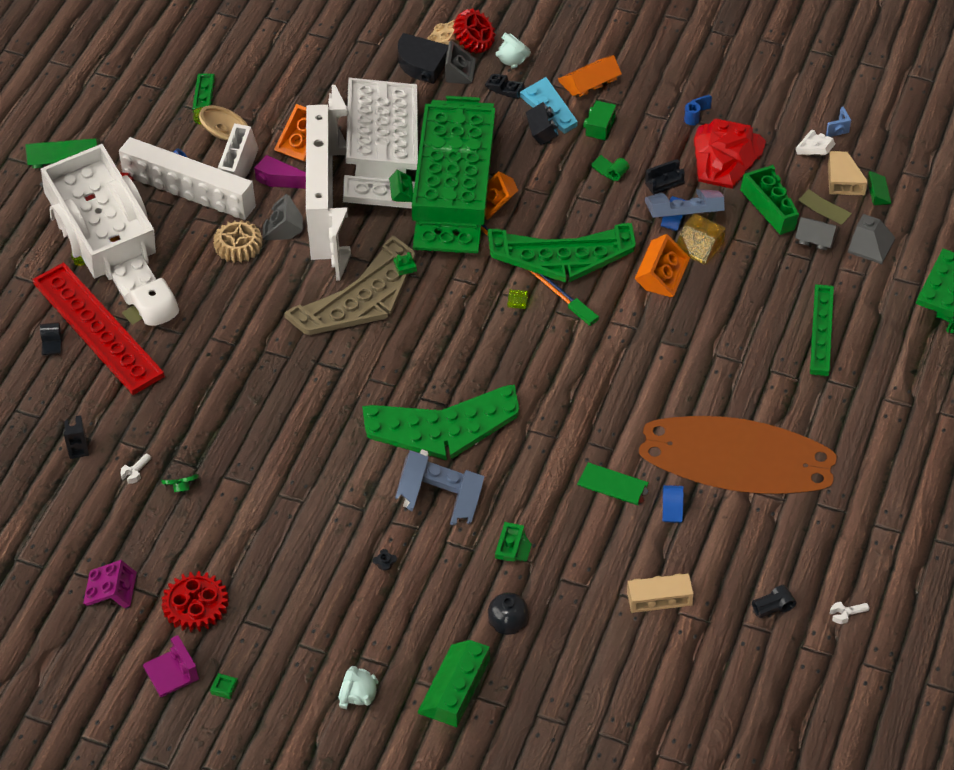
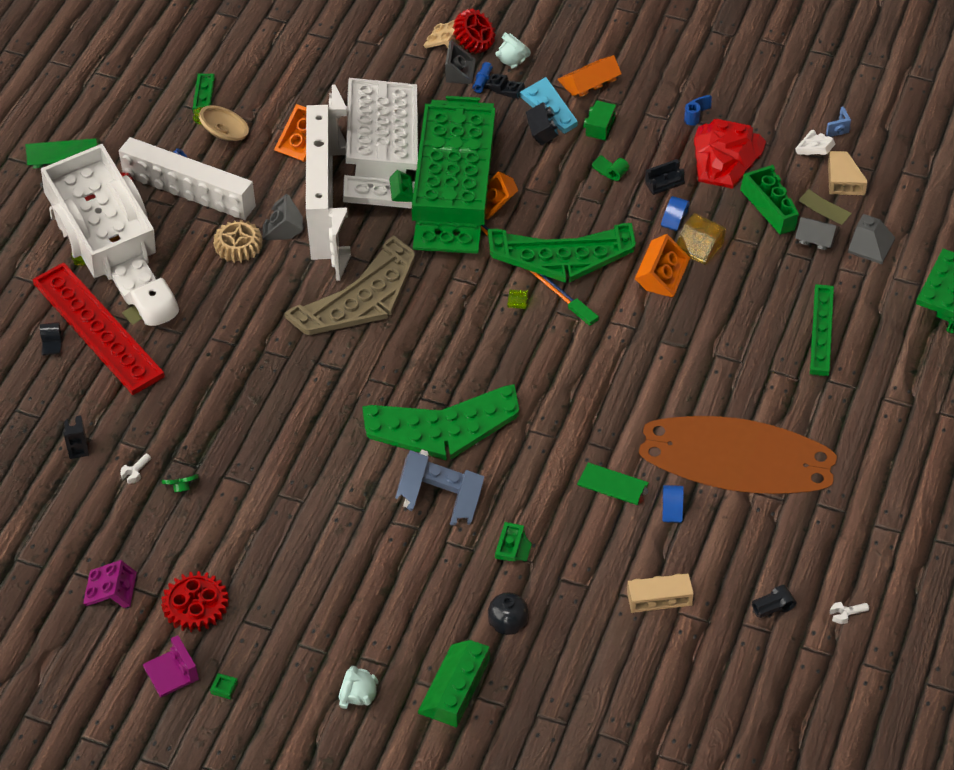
(239, 151): white brick -> none
(279, 174): magenta slope -> none
(384, 564): black plate -> none
(405, 264): green tile -> none
(421, 57): black brick -> none
(482, 77): none -> blue pin
(707, 202): sand blue wedge -> none
(878, 189): green slope -> none

